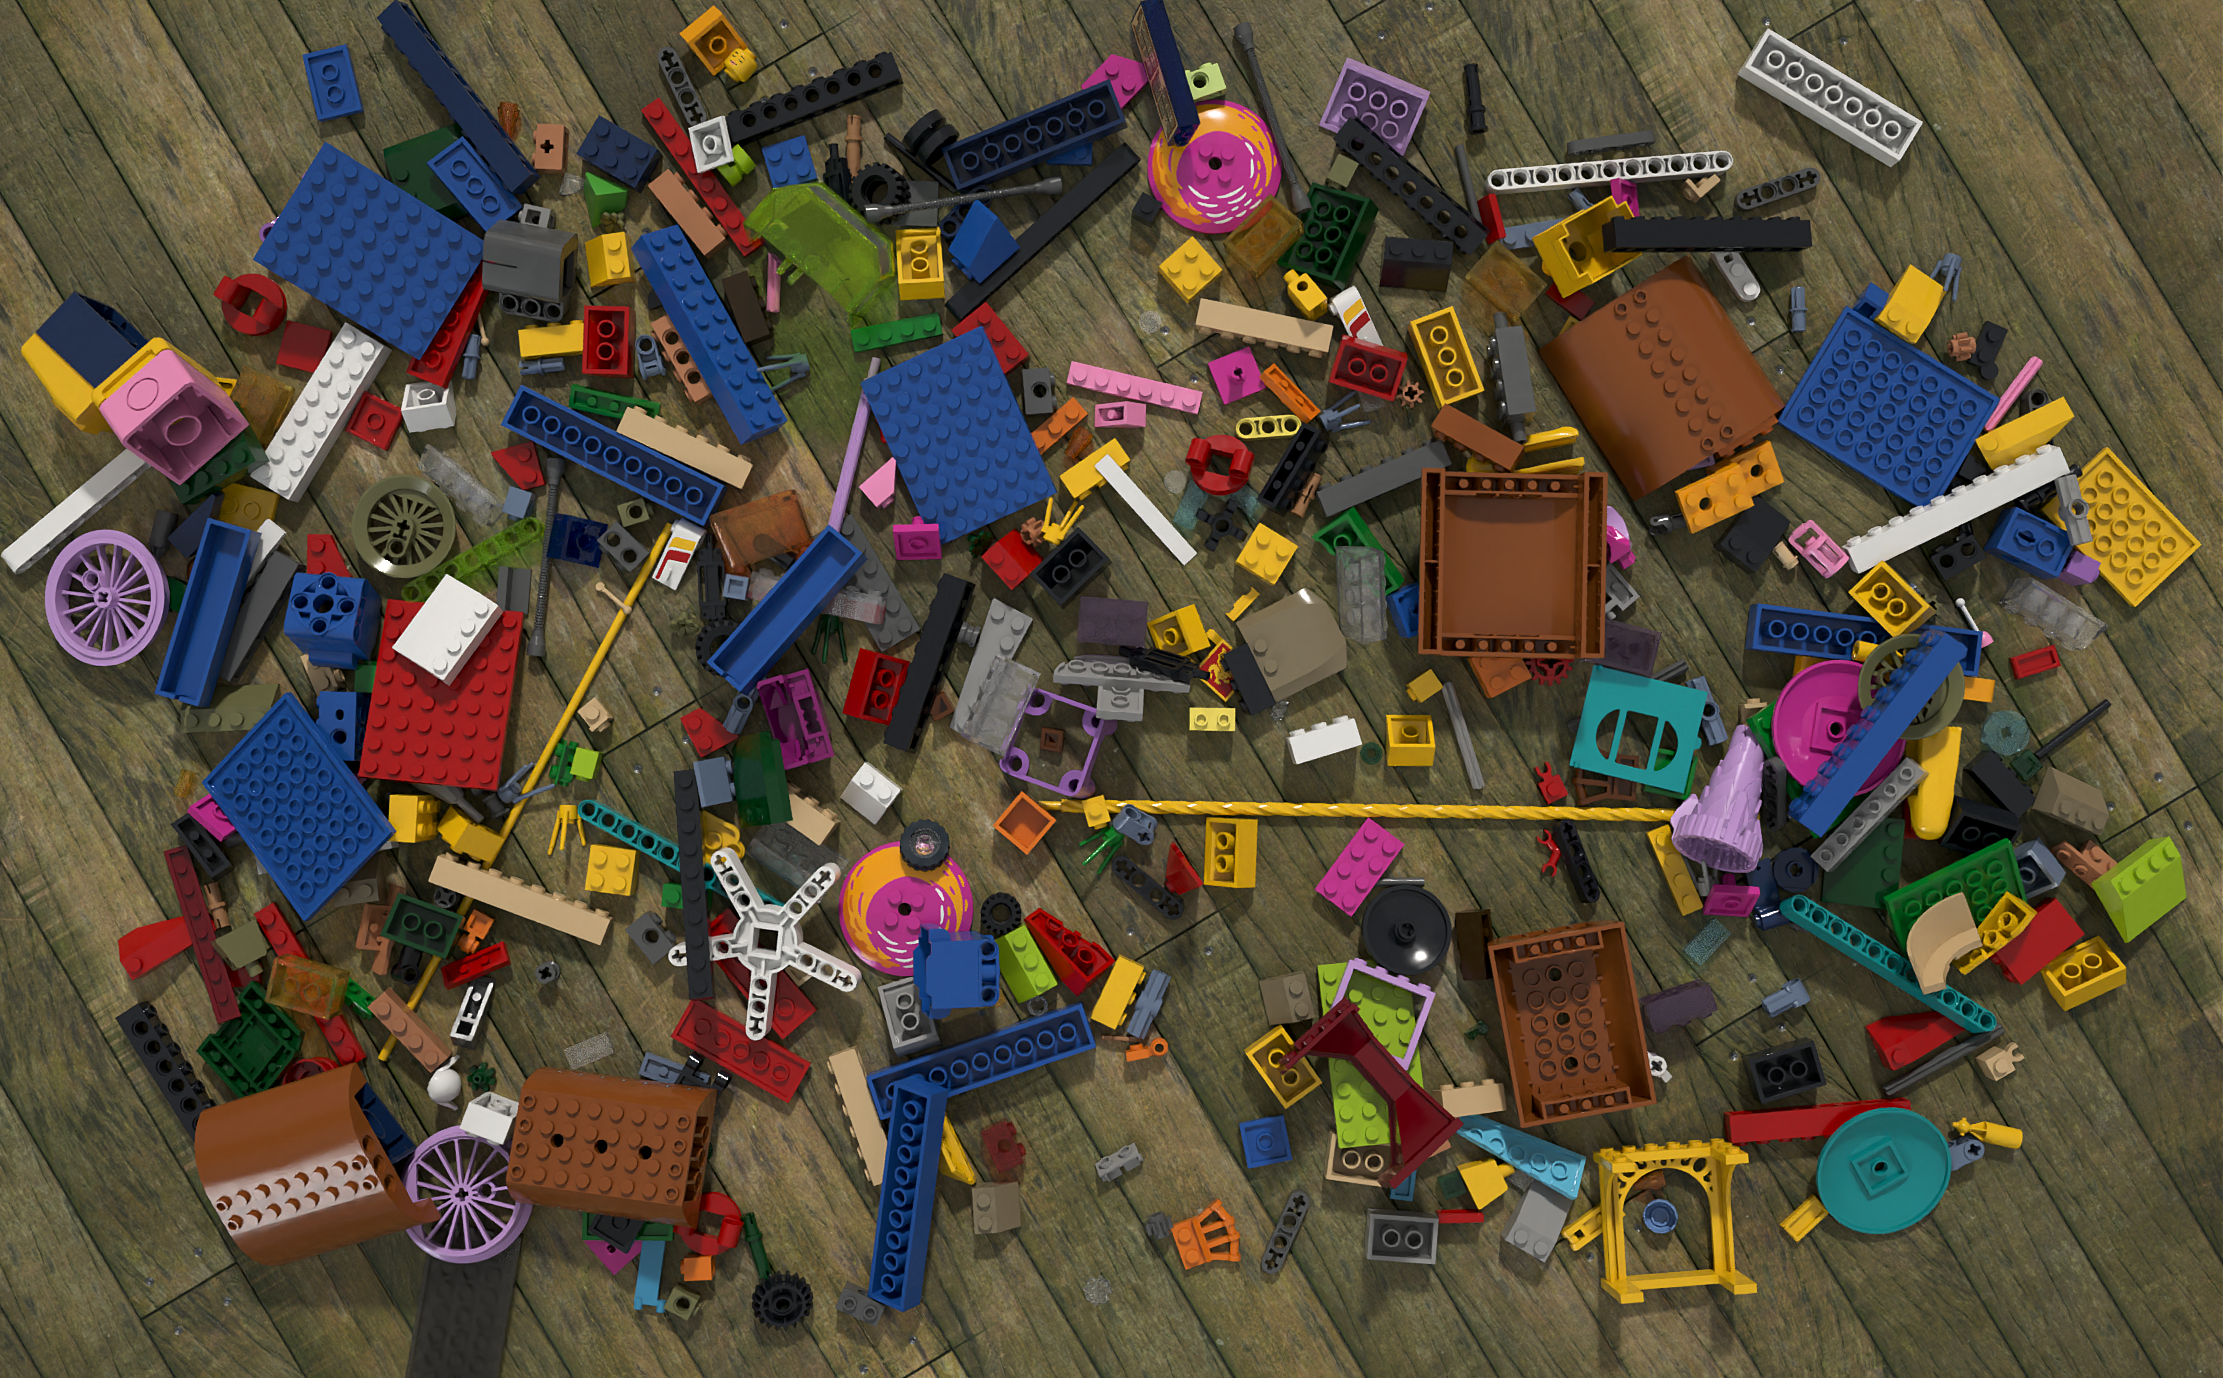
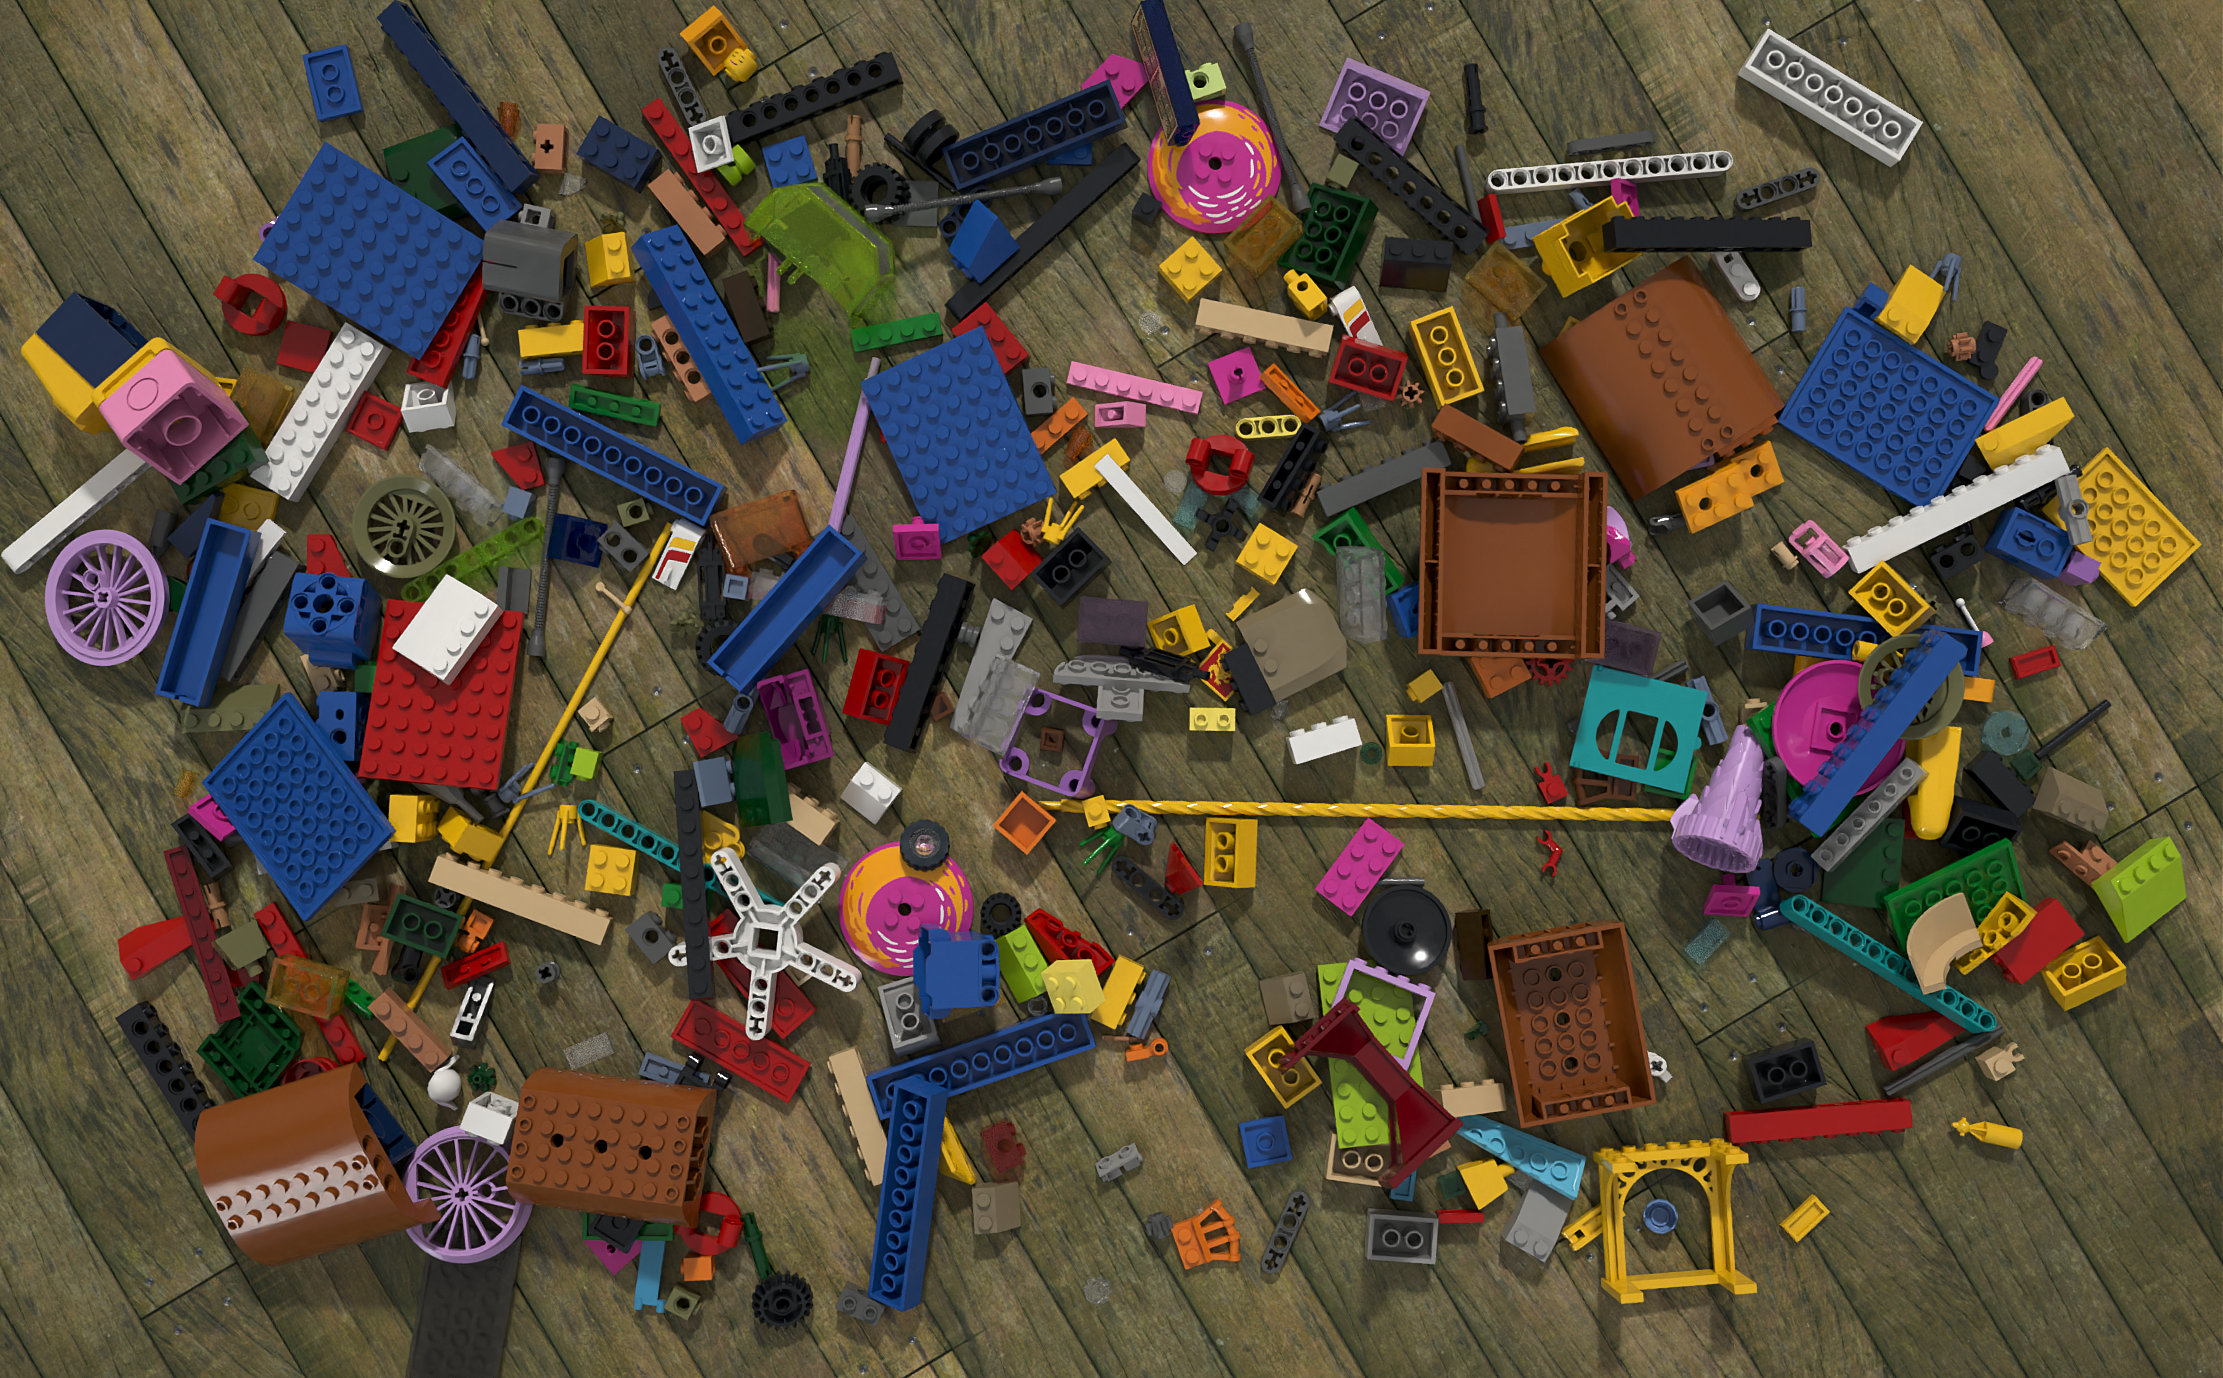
(603, 197): bright green slope -> none
(685, 448): tan brick -> none
(882, 485): bright pink slope -> none
(920, 263): yellow slope -> none
(1073, 986): none -> light yellow piece
(1572, 863): black beam -> none
(1575, 304): red tile -> none
(1650, 1181): clear orange cone -> none
(1674, 870): yellow plate -> none
(1677, 1005): clear purple brick -> none
(1695, 193): tan bracket -> none
(1705, 881): light grey plant -> none
(1721, 612): none -> dark grey piece
(1752, 535): black slope -> none
(1791, 995): sand blue piece -> none
(1899, 1193): teal dish -> none
(1959, 1151): sand blue piece -> none
(2038, 867): sand blue slope -> none

